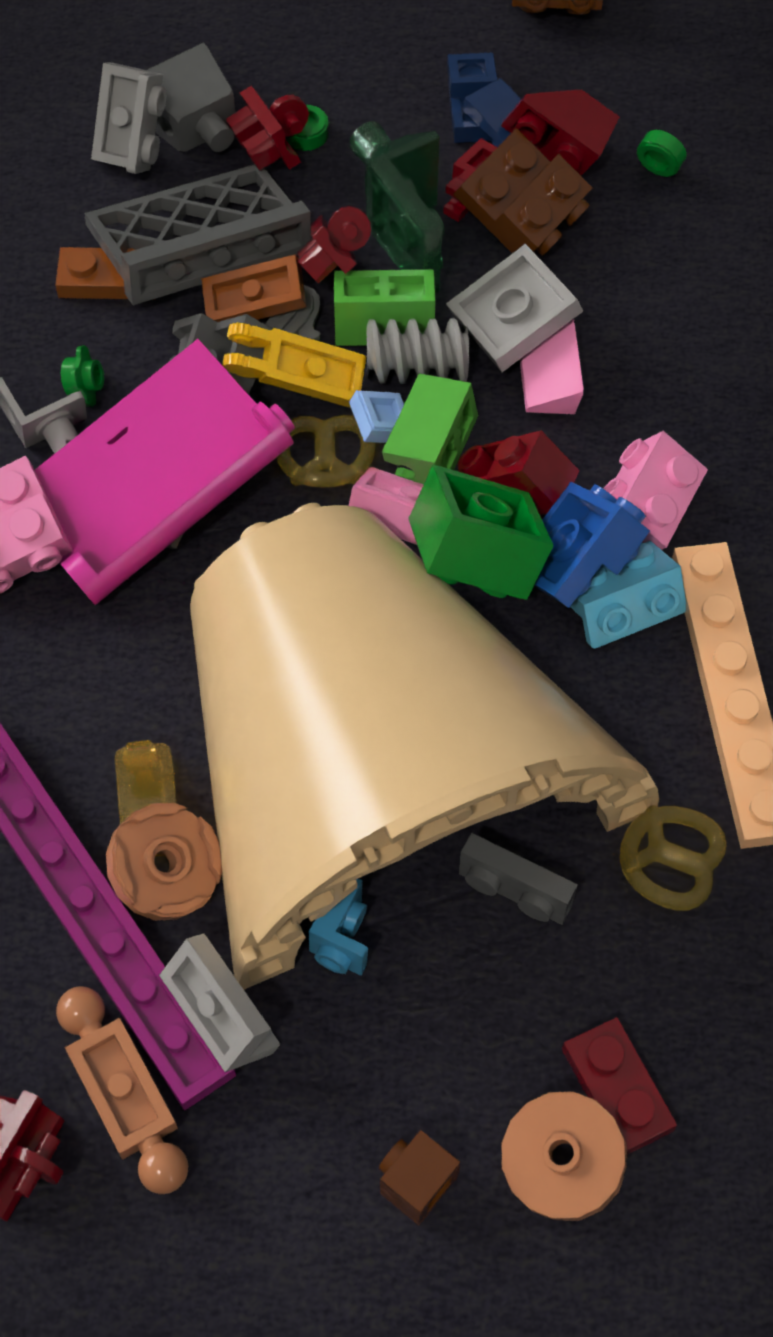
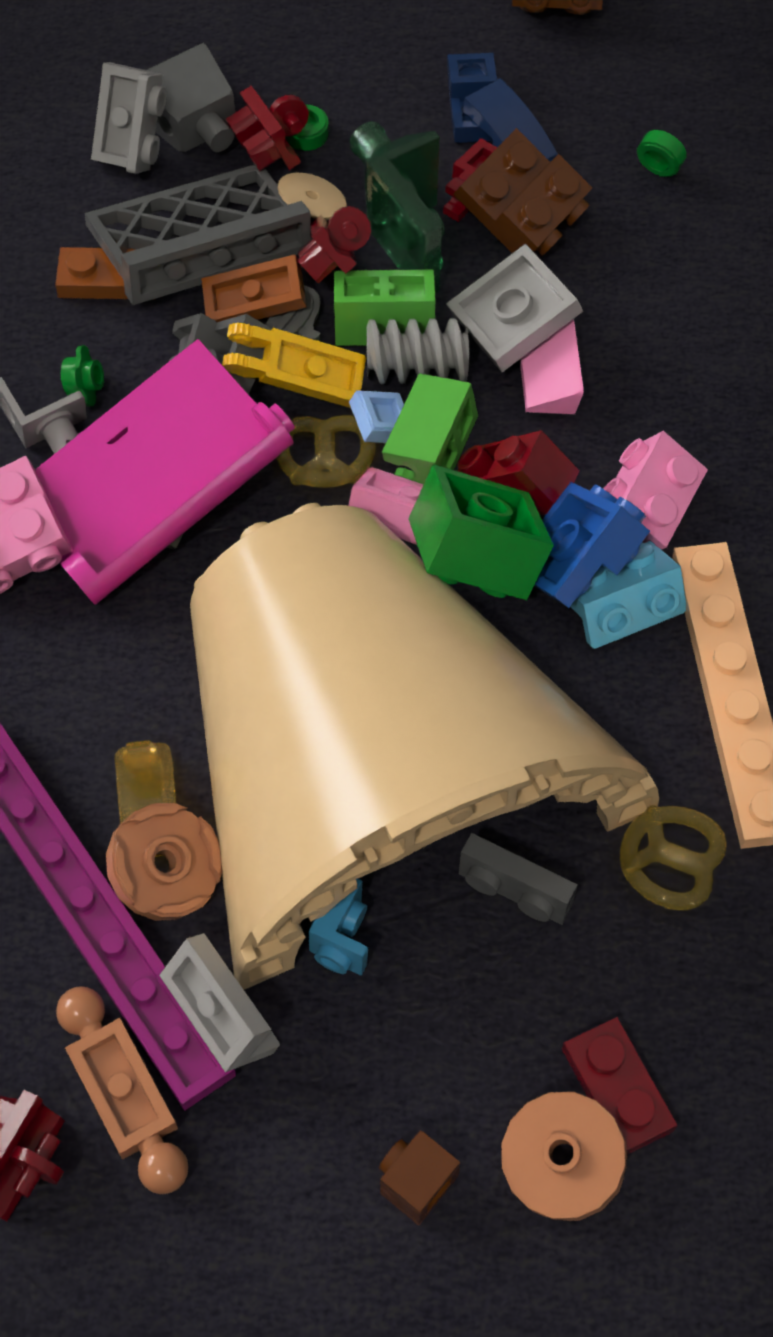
(315, 192): none -> tan piece
(565, 125): dark red slope -> none

